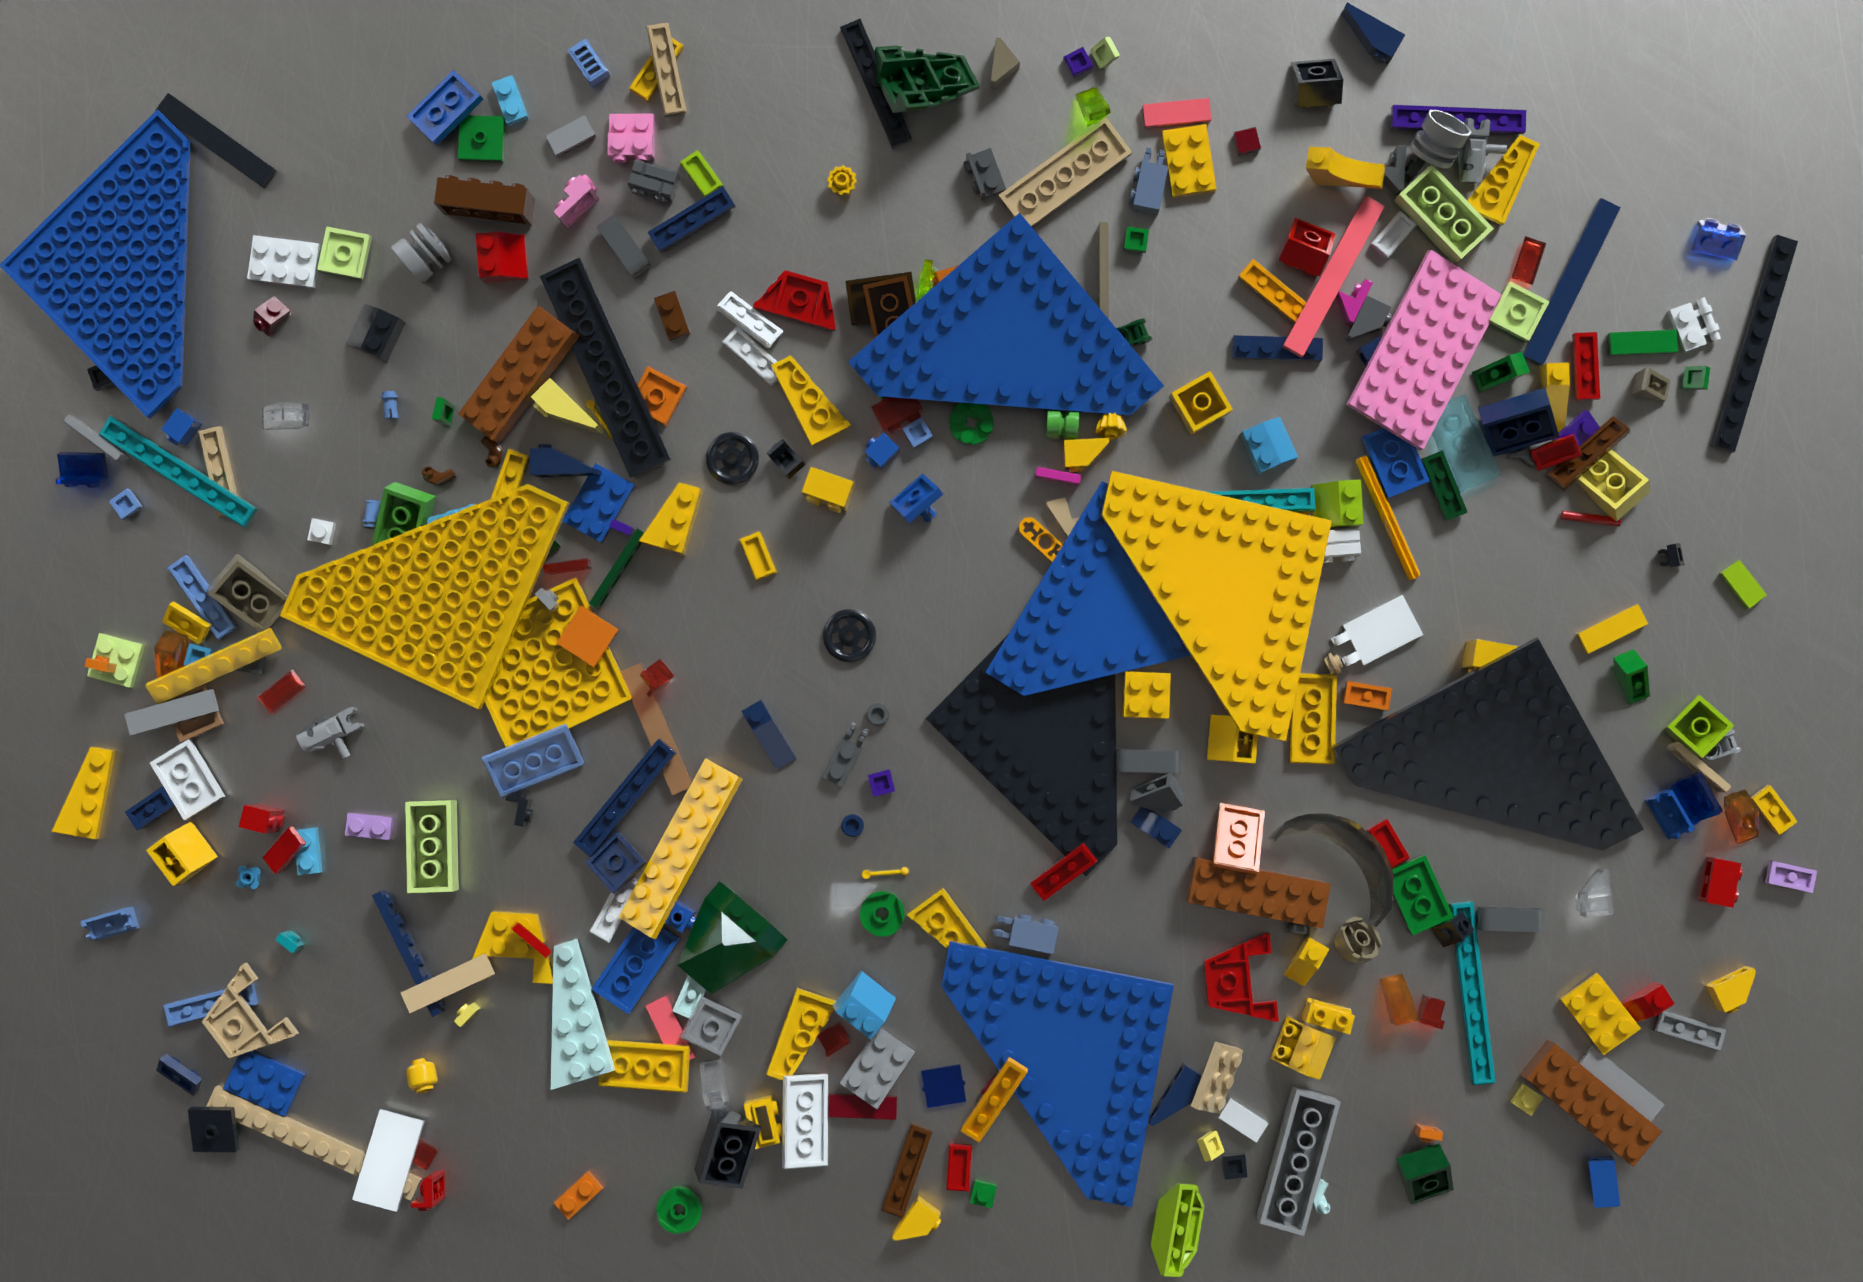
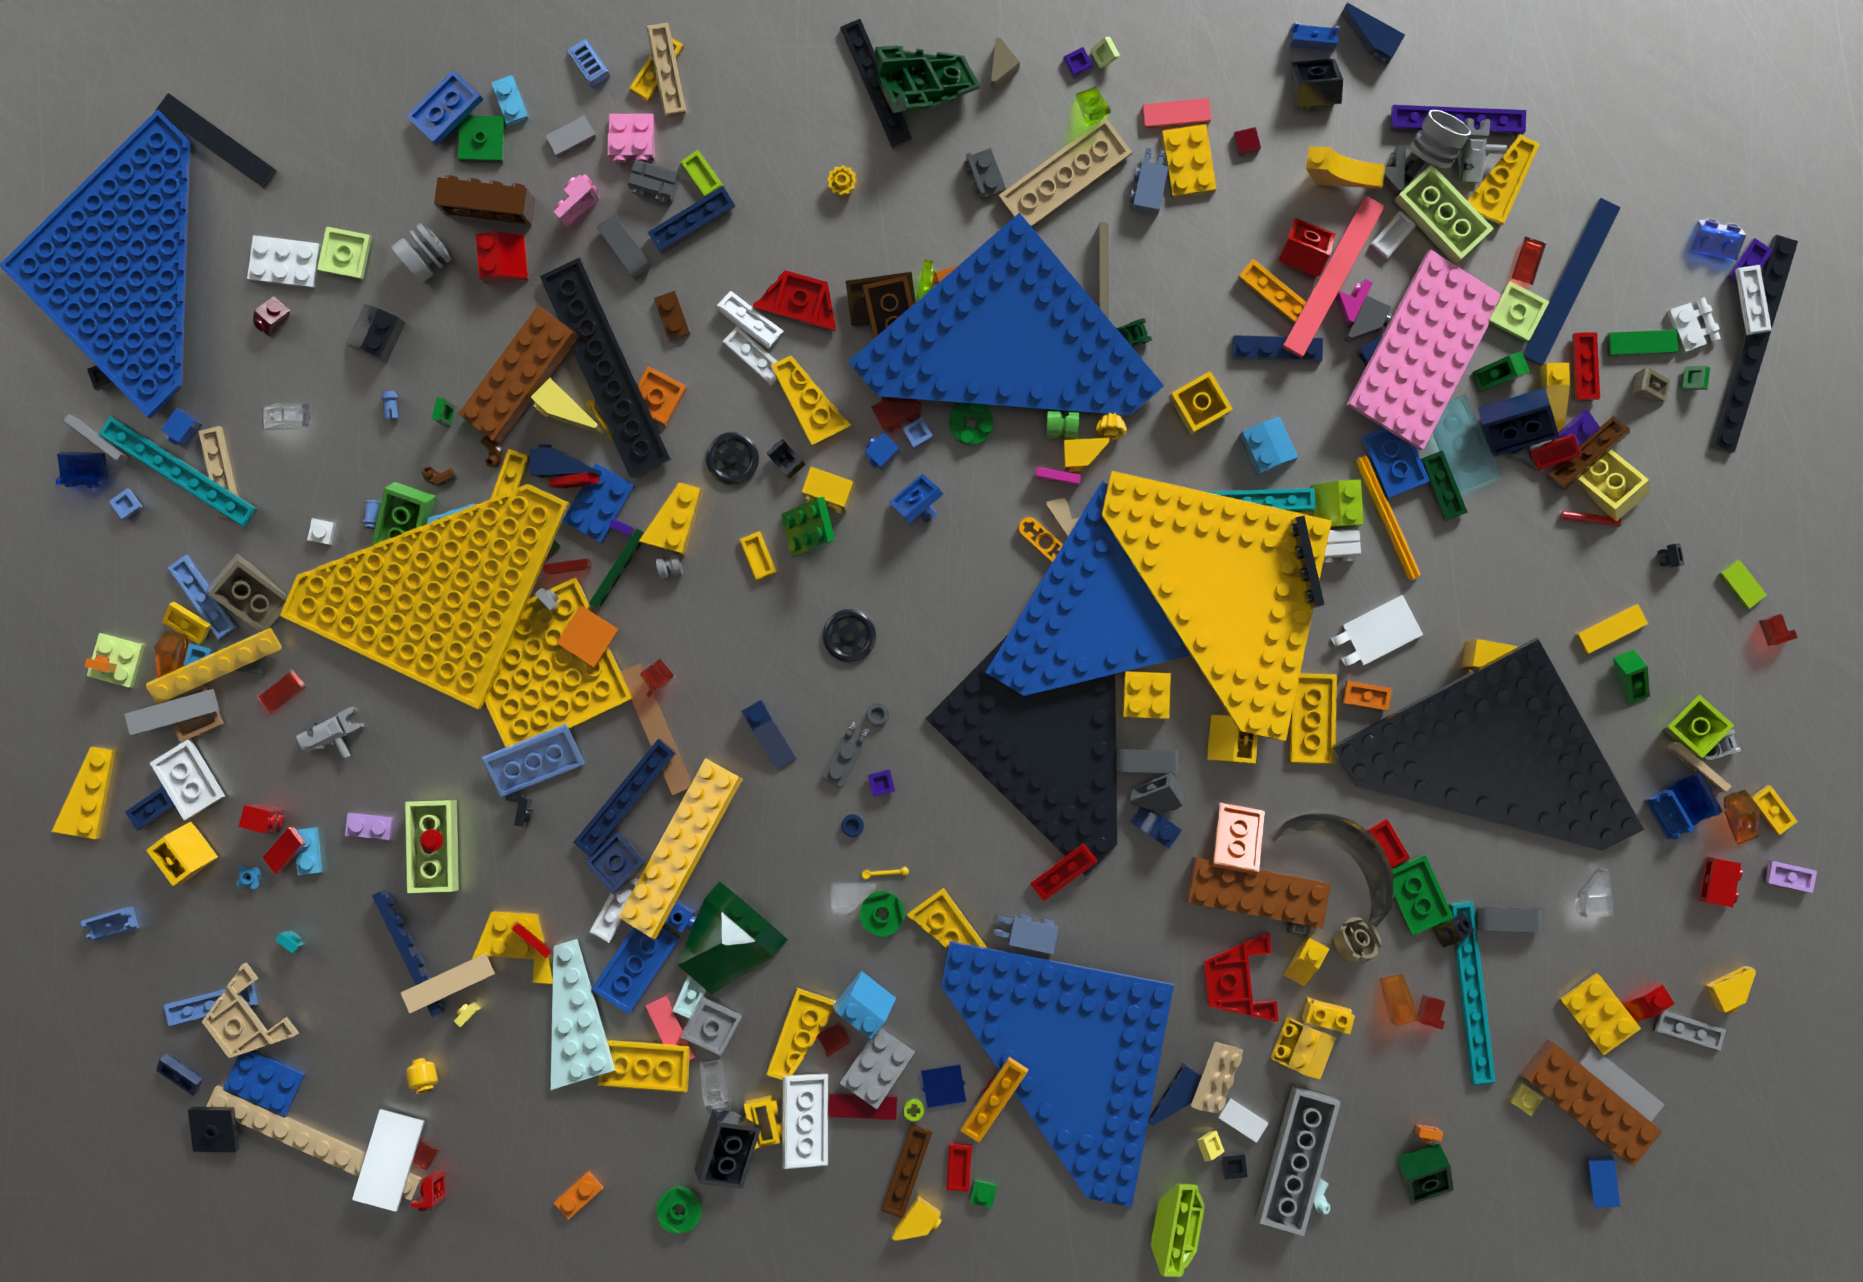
(431, 840): none -> red plate
(574, 480): none -> red tile
(669, 566): none -> light grey wheel
(808, 527): none -> green plate
(908, 1105): none -> lime bush
(1136, 239): green plate -> none
(1308, 572): none -> black plate
(1314, 37): none -> blue hinge
(1333, 663): tan plate -> none
(1753, 300): none -> white tile
(1754, 254): none -> dark purple plate
(1776, 630): none -> clear red panel

